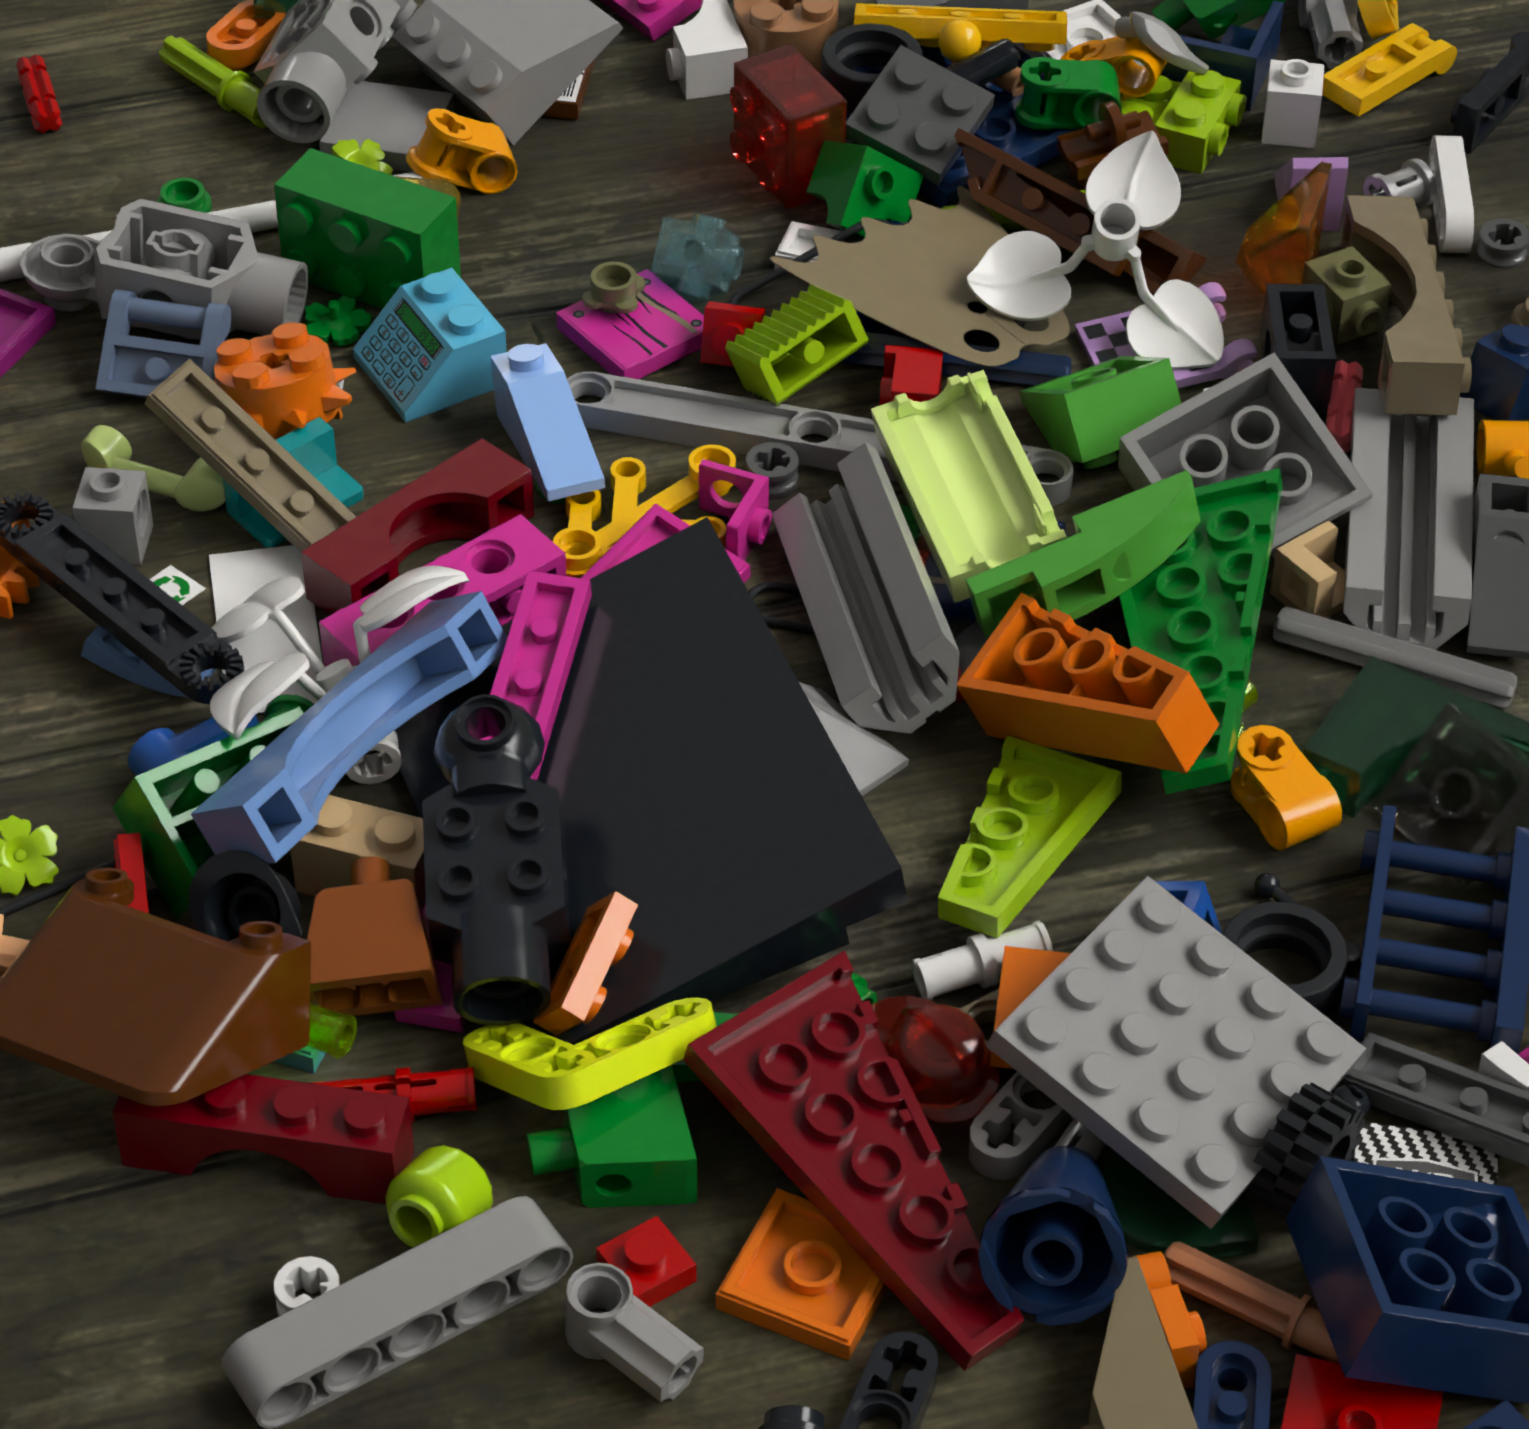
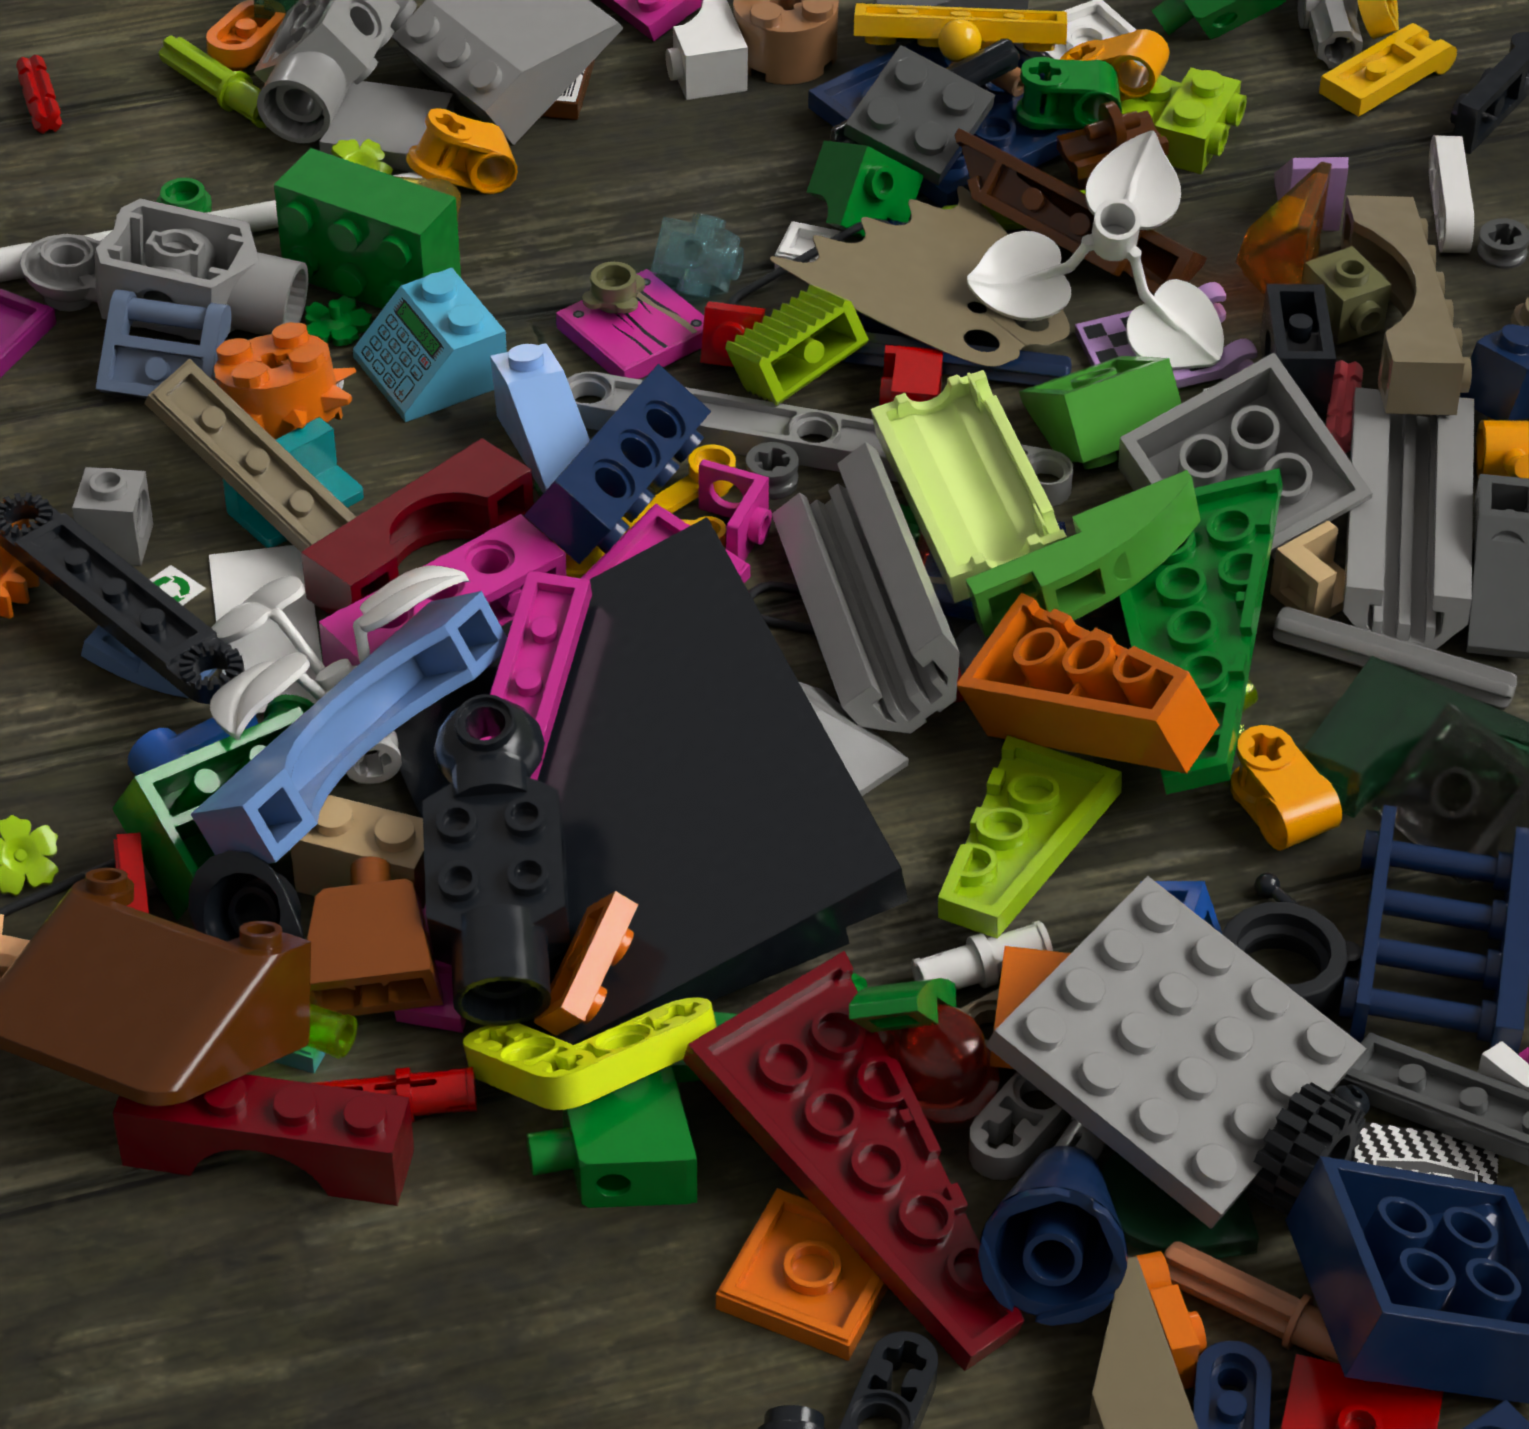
(197, 490): yellowish green bar -> none
(305, 1273): white bush -> none
(396, 1312): light grey beam -> none
(436, 1194): lime head -> none
(618, 465): none -> dark blue brick
(629, 1334): light grey piece -> none
(651, 1260): red plate -> none
(782, 120): clear red brick -> none
(861, 47): black tyre -> none
(901, 1004): none -> green slope
(1160, 40): light grey bar -> none
(1240, 55): dark blue panel -> none
(1292, 103): white brick -> none
(1403, 184): light grey bush -> none

